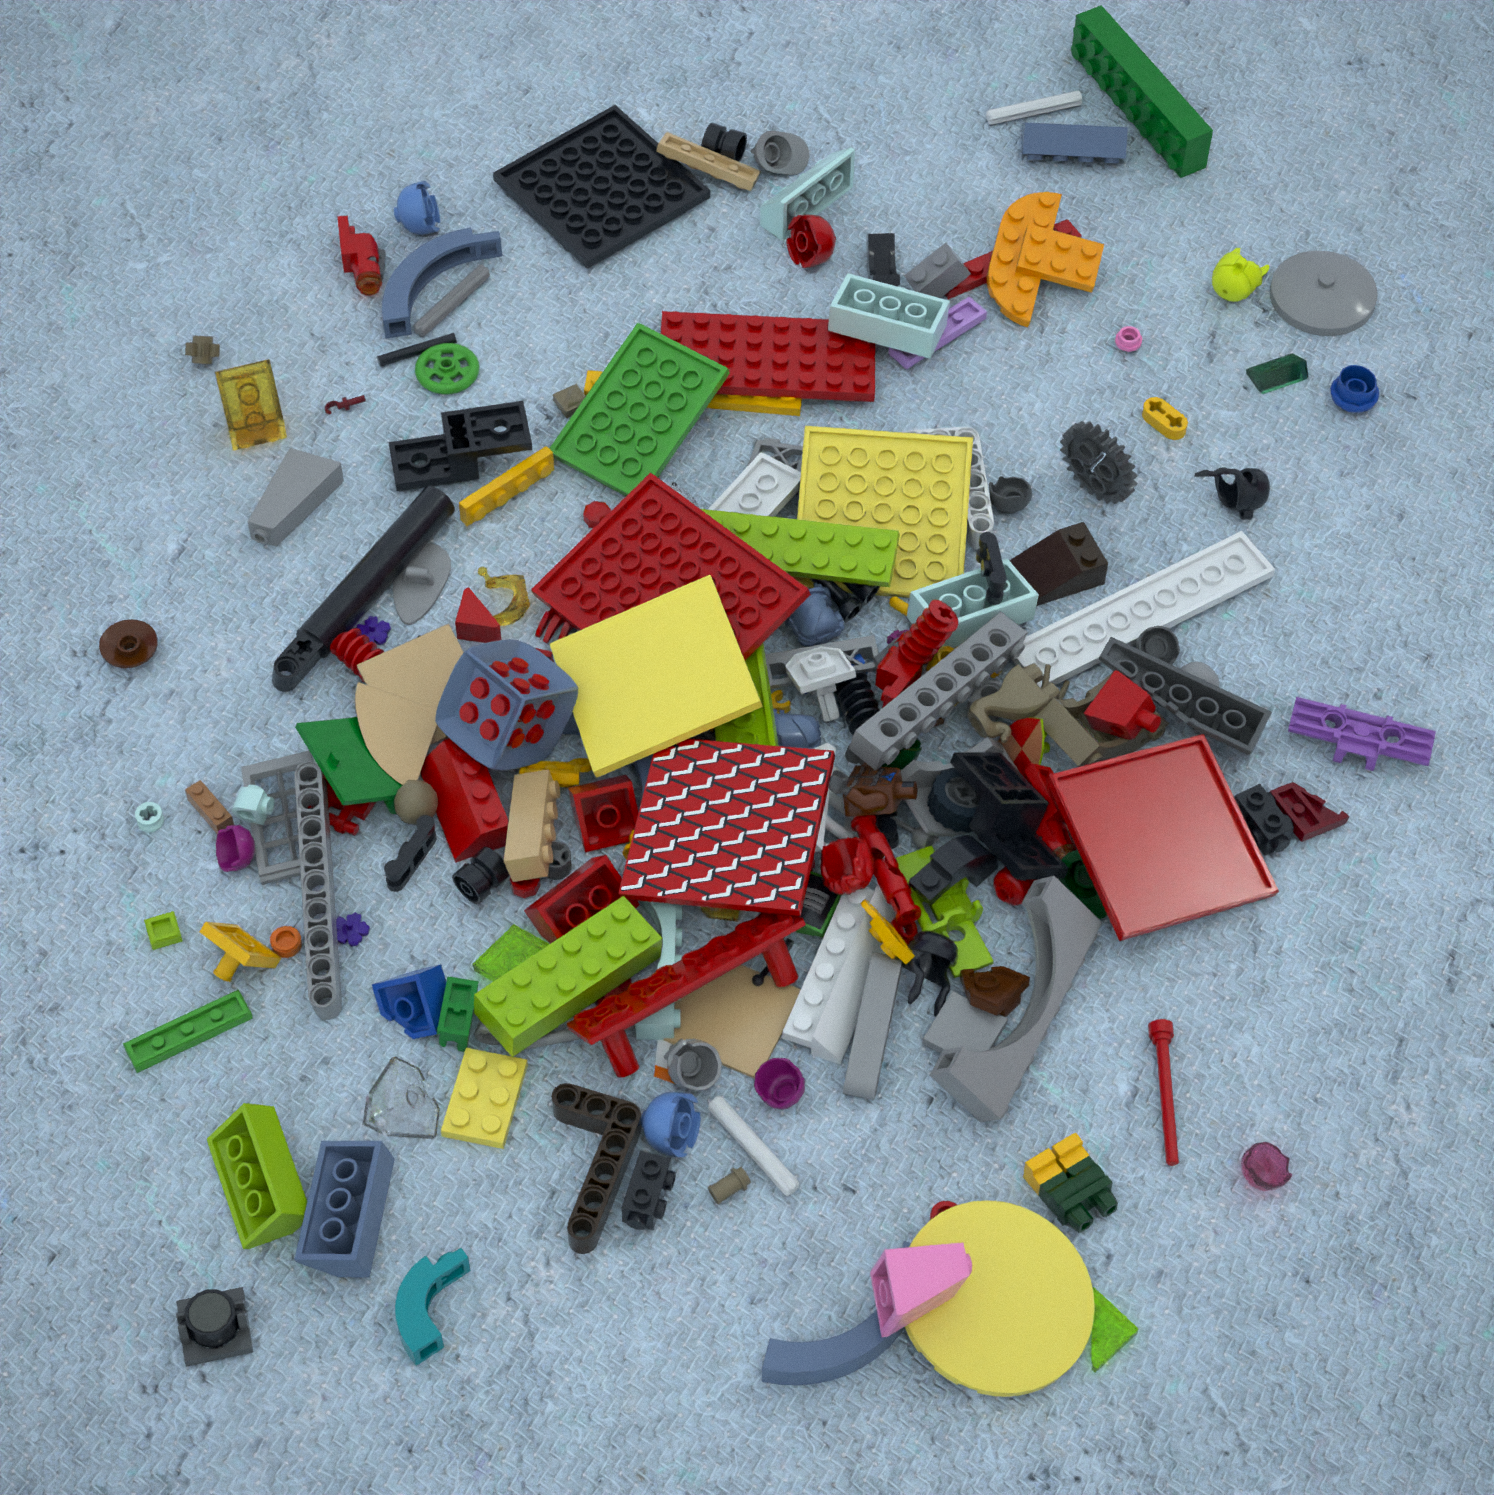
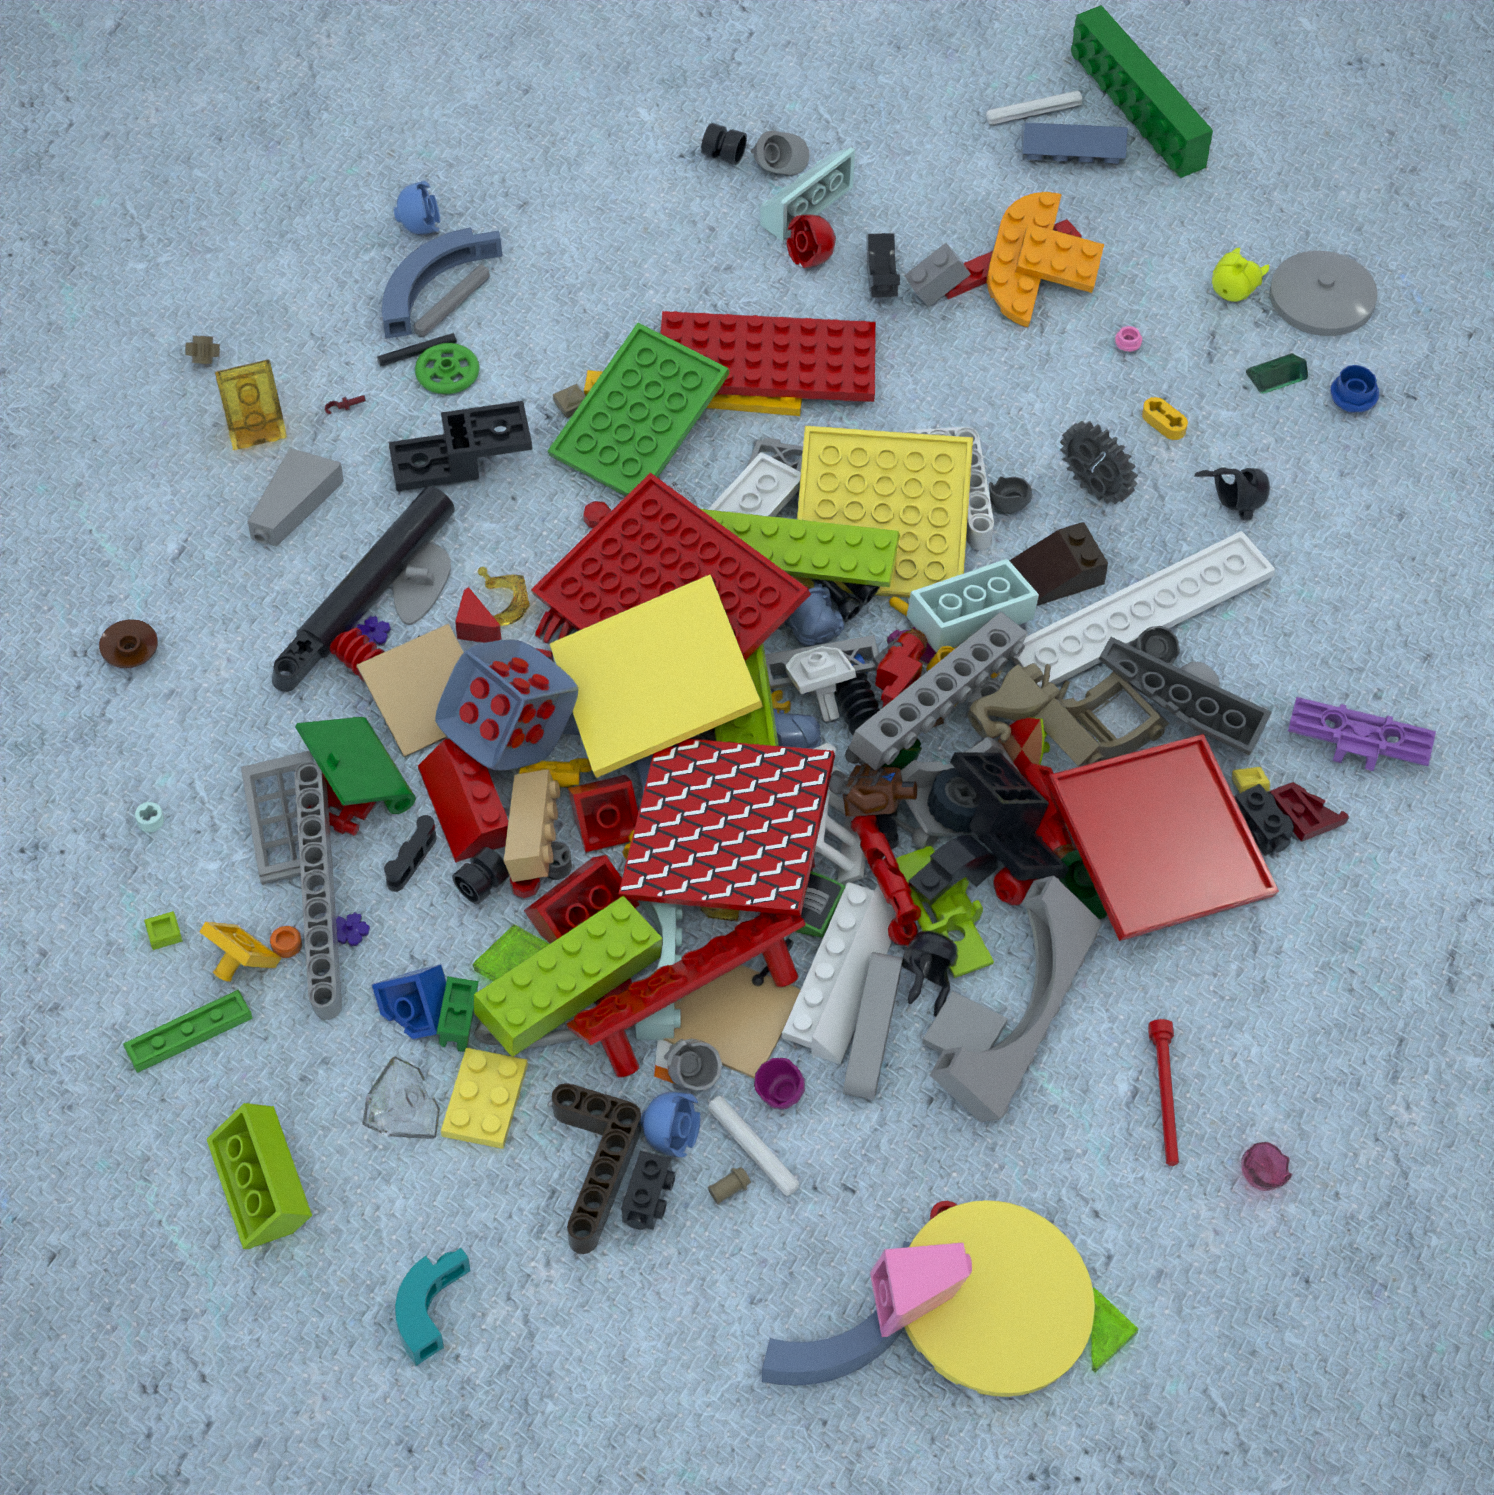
(208, 806): medium nougat piece -> none
(212, 1321): piece -> none
(234, 848): magenta hair -> none
(253, 805): light aqua plate -> none
(345, 1208): sand blue slope -> none
(362, 257): red plate -> none
(395, 731): tan sticker -> none
(415, 800): dark tan hair -> none
(506, 486): yellow plate -> none
(601, 186): black plate -> none
(708, 161): tan plate -> none
(846, 865): red hair -> none
(885, 932): yellow hinge -> none
(888, 315): light aqua brick -> none
(929, 632): red piece -> none
(960, 319): lavender plate -> none
(991, 567): black plate -> none
(994, 990): reddish brown plate -> none
(1070, 1183): dark green hips -> none
(1122, 709): red torso -> none
(1249, 778): none -> light yellow tile

